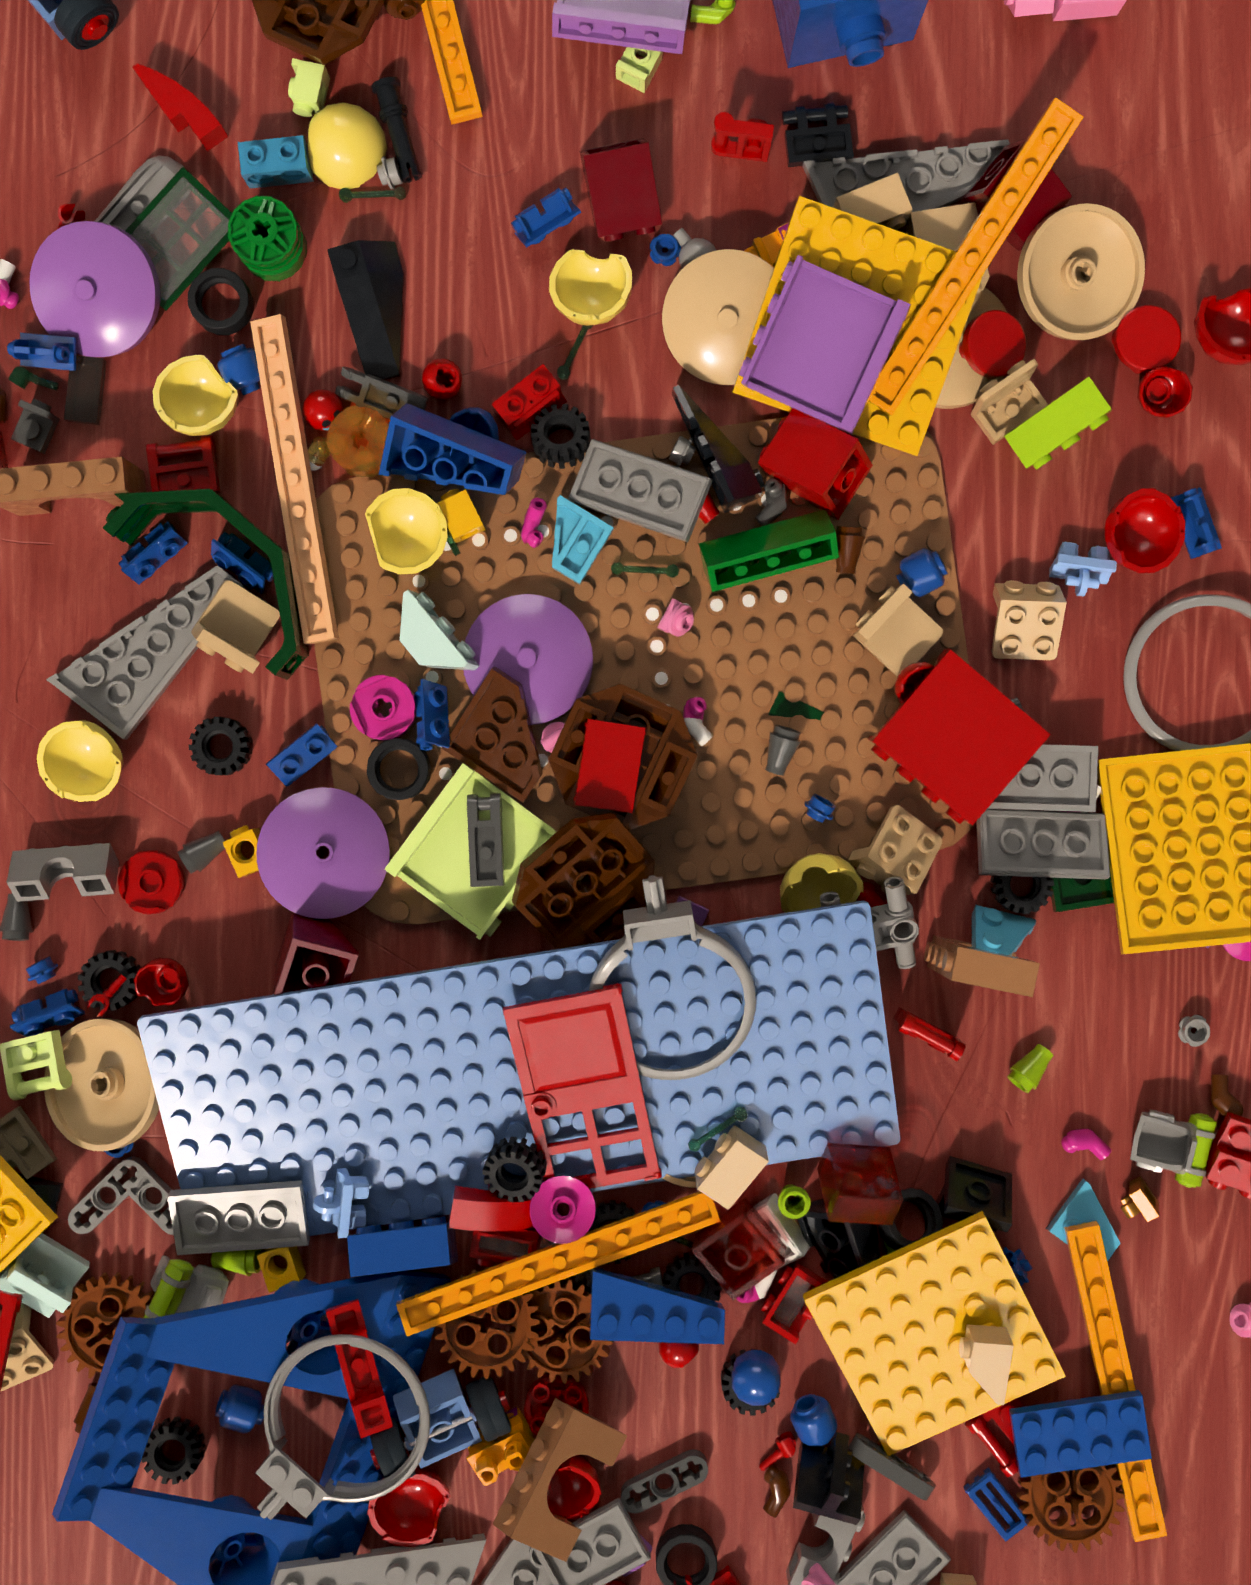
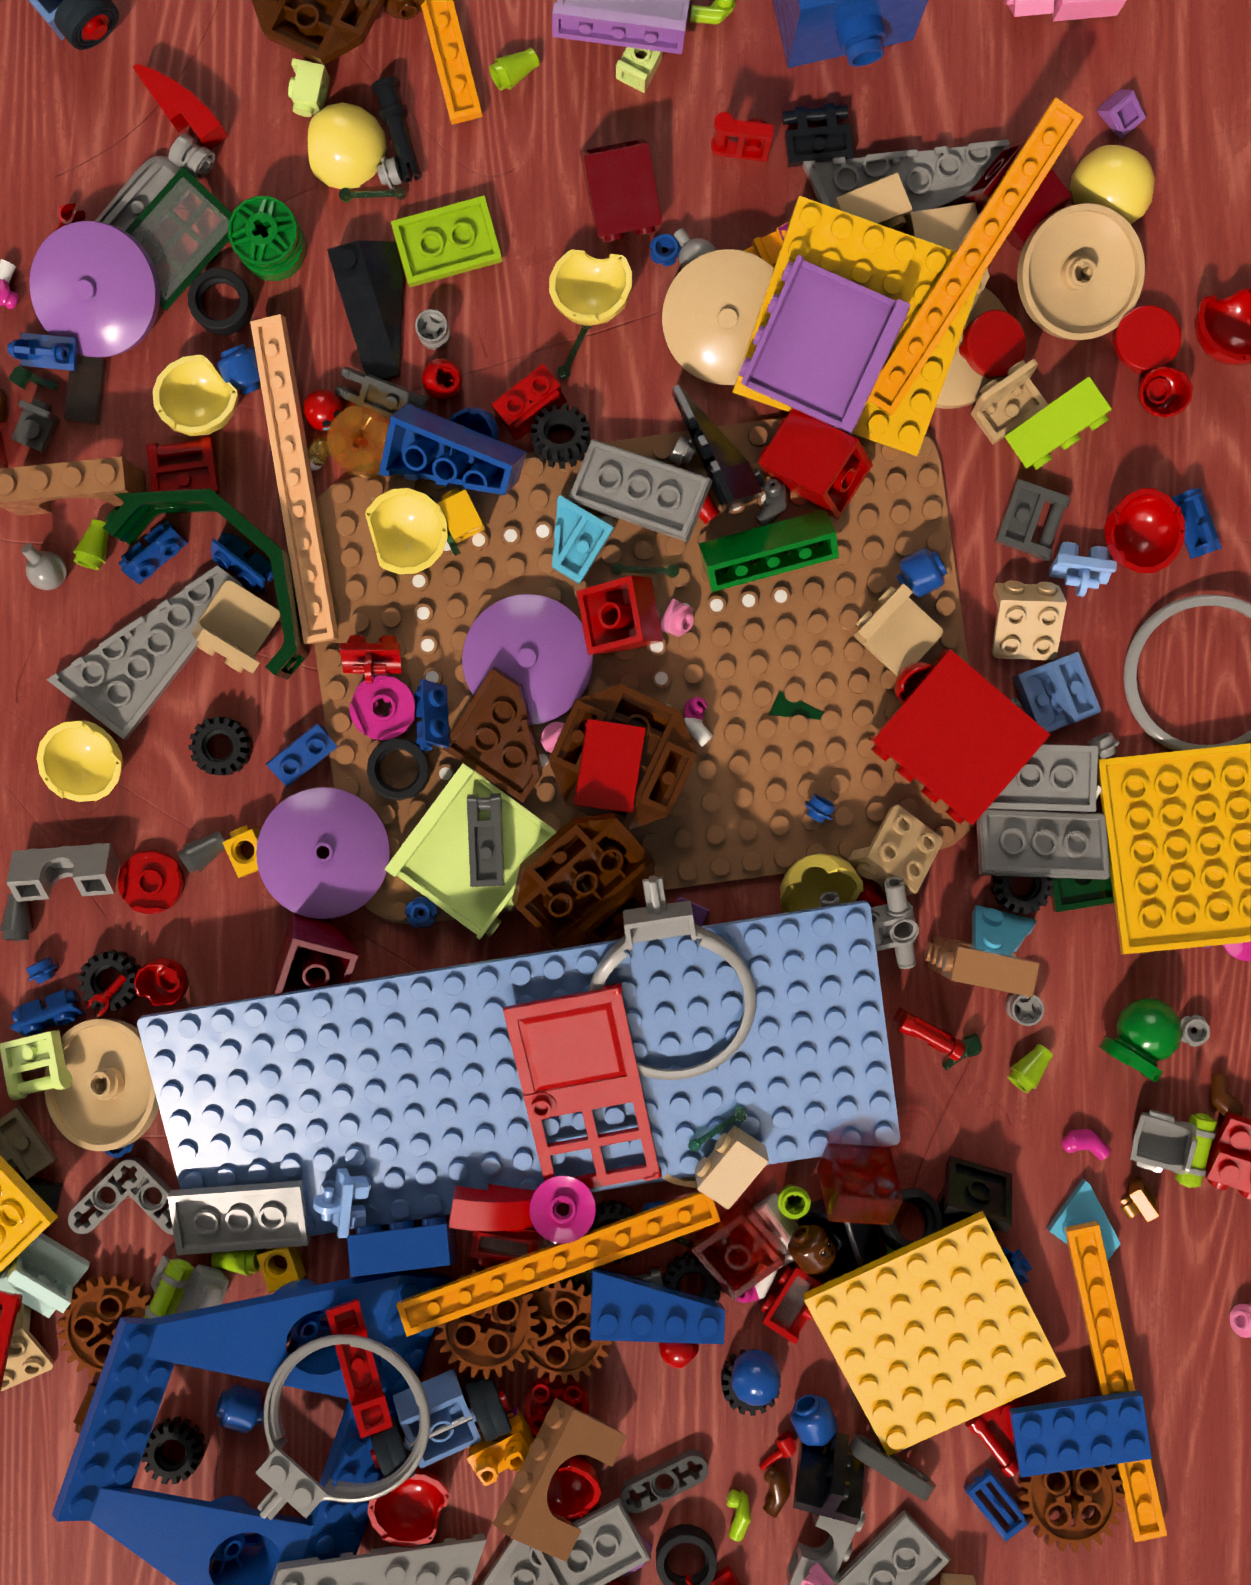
(44, 568): none -> light grey piece
(93, 546): none -> lime cone
(188, 154): none -> light grey wheel
(275, 162): dark azure brick -> none
(371, 658): none -> red hips
(414, 918): none -> blue plate
(430, 323): none -> light grey wheel
(432, 637): light aqua slope -> none
(446, 241): none -> lime plate
(511, 1184): black tyre -> none
(512, 68): none -> lime cone
(532, 521): dark pink arm -> none
(558, 211): blue hinge -> none
(619, 615): none -> red slope
(742, 1517): none -> lime arm
(782, 747): dark grey cone -> none
(812, 1249): none -> reddish brown head
(849, 548): reddish brown cone -> none
(973, 1048): none -> clear green hand
(988, 1358): tan slope -> none
(1023, 515): none -> dark grey plate
(1030, 1011): none -> light grey wheel
(1057, 693): none -> medium blue slope
(1106, 745): none -> light grey plate
(1115, 179): none -> light yellow cylinder
(1122, 112): none -> medium lavender slope
(1145, 1035): none -> green tile

